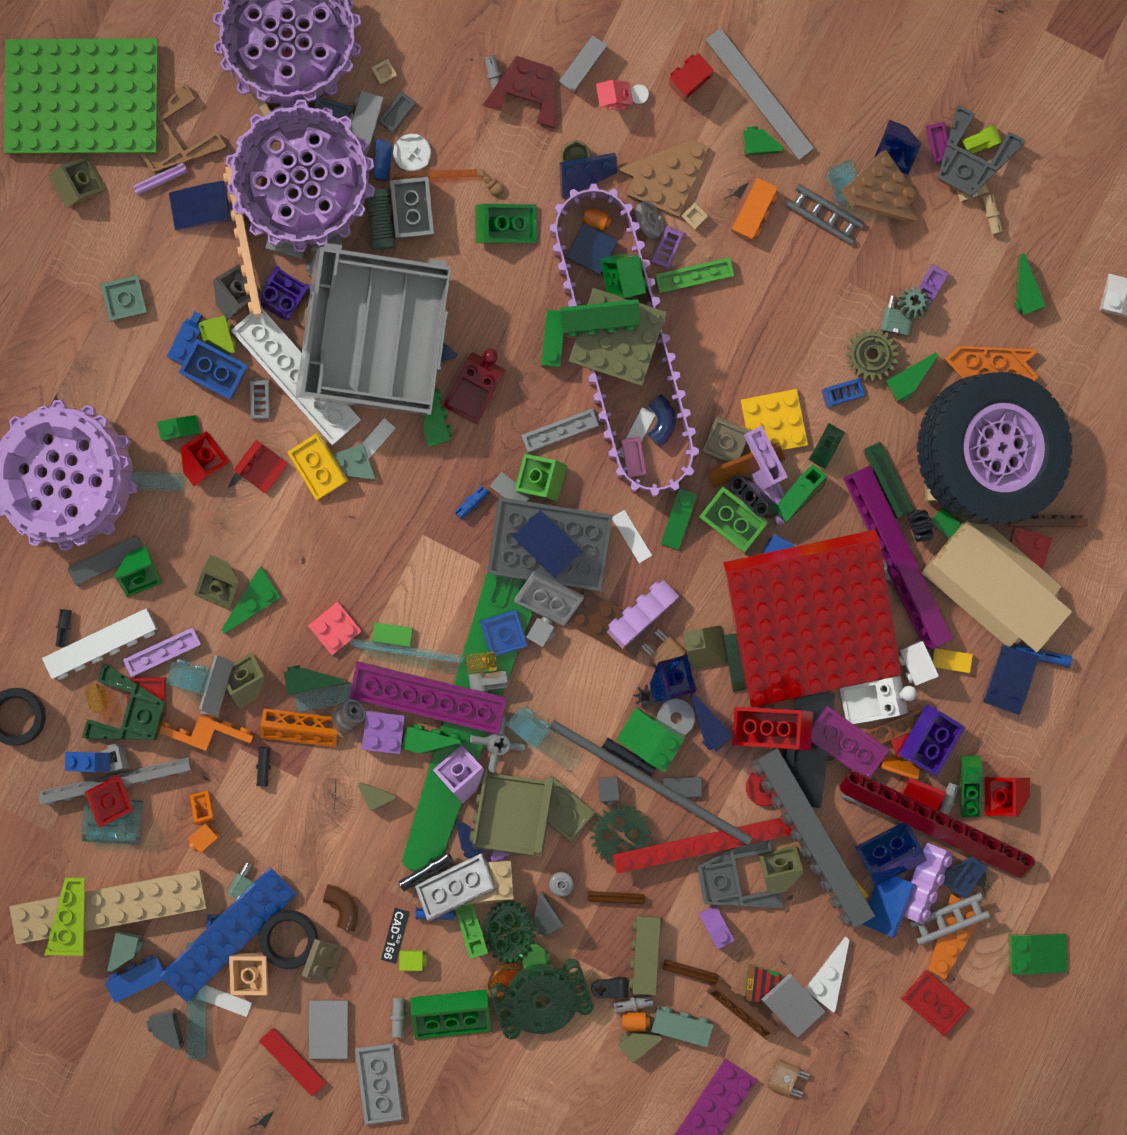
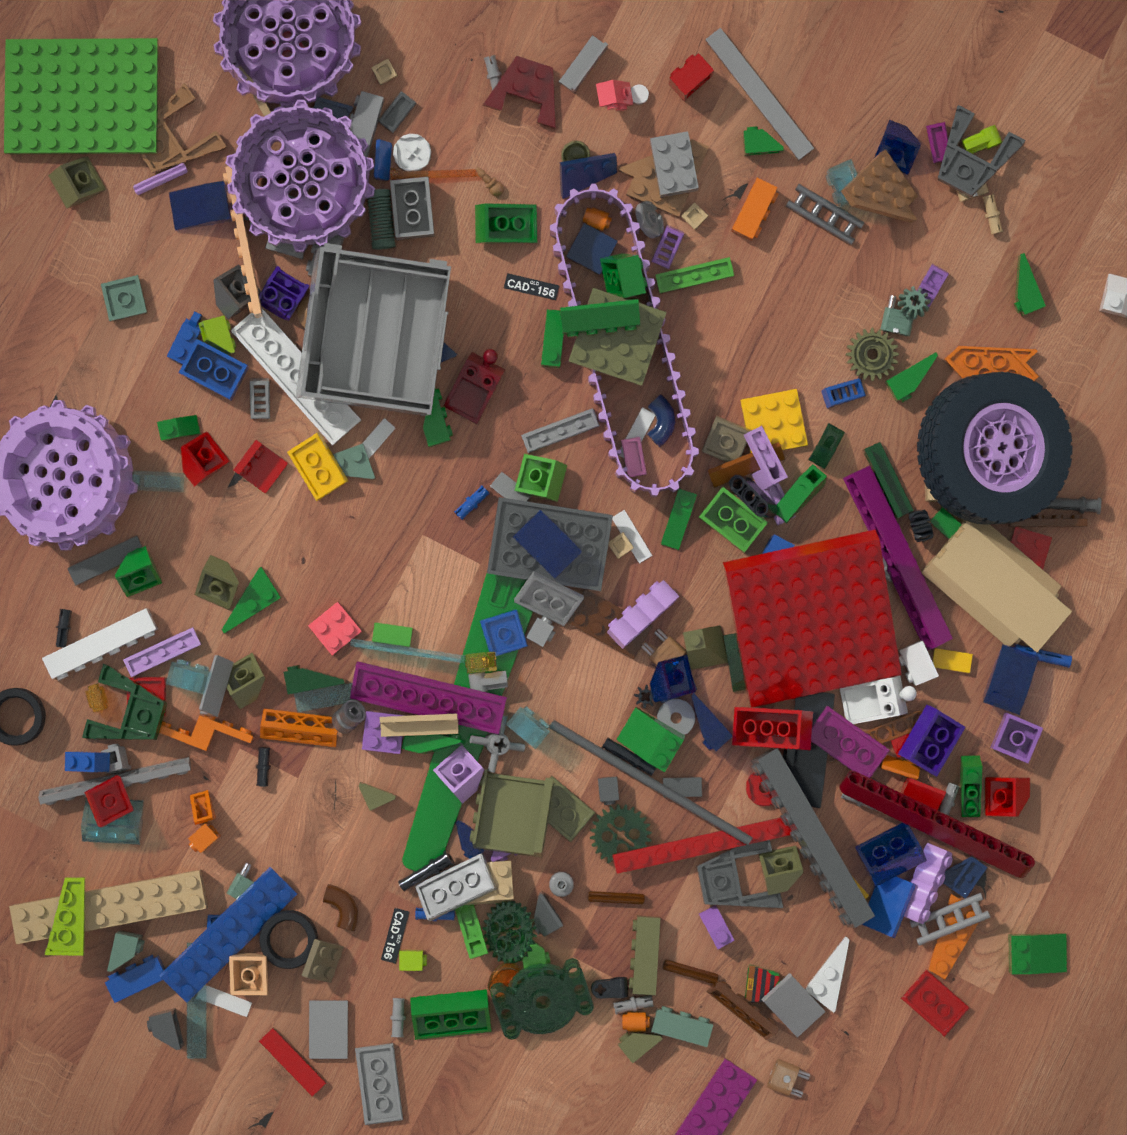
(419, 725): none -> tan fence
(531, 286): none -> black sticker
(620, 545): none -> tan plate
(674, 164): none -> light grey brick
(1016, 737): none -> medium lavender brick
(1081, 505): none -> dark grey pin

